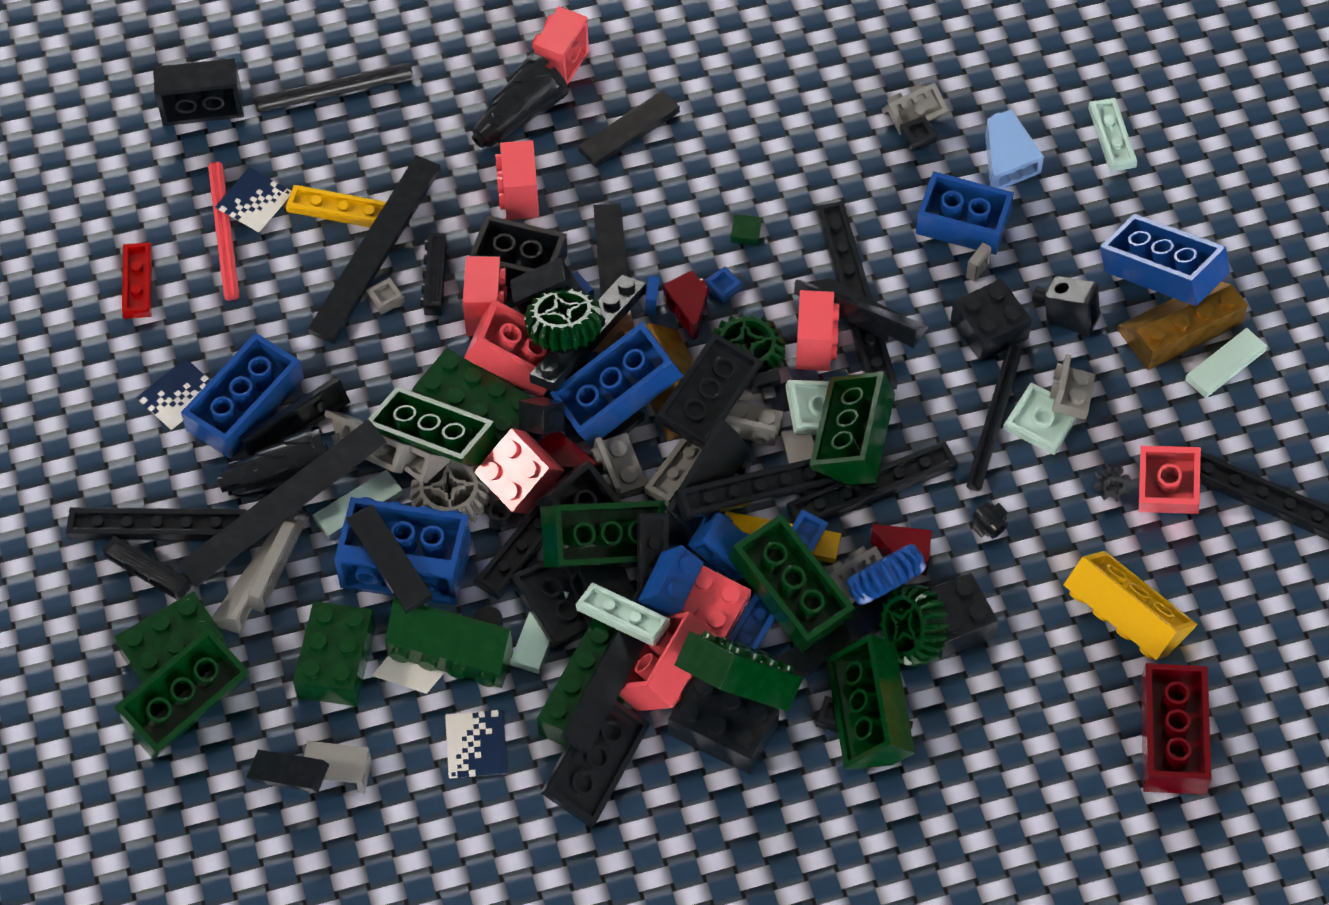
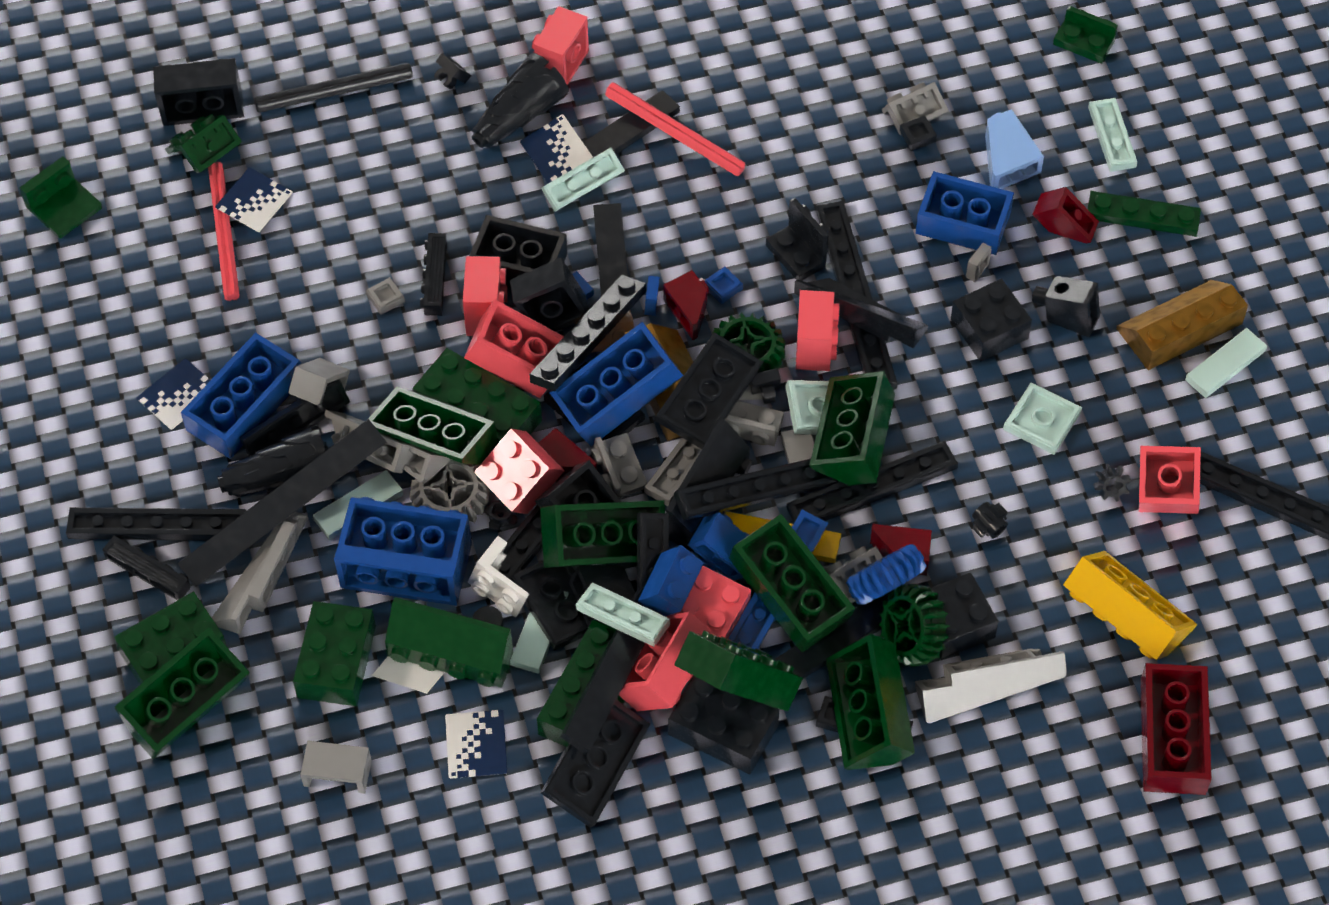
(59, 198): none -> dark green bracket
(137, 280): red tile -> none
(205, 142): none -> dark green bracket
(288, 771): black tile -> none
(312, 378): none -> light grey panel
(333, 206): yellow tile -> none
(374, 249): black tile -> none
(389, 559): black tile -> none
(452, 69): none -> black tile
(489, 582): none -> white bracket
(517, 180): coral brick -> none
(541, 415): black brick -> none
(556, 148): none -> sticker
(563, 319): dark green gear -> none
(582, 179): none -> light aqua tile
(675, 129): none -> coral axle
(746, 229): dark green tile -> none
(800, 244): none -> black bracket
(986, 680): none -> wedge
(994, 418): black axle -> none
(1065, 215): none -> dark red slope
(1072, 391): light grey bracket -> none
(1086, 34): none -> dark green bracket
(1144, 213): none -> dark green plate
(1165, 259): blue brick -> none

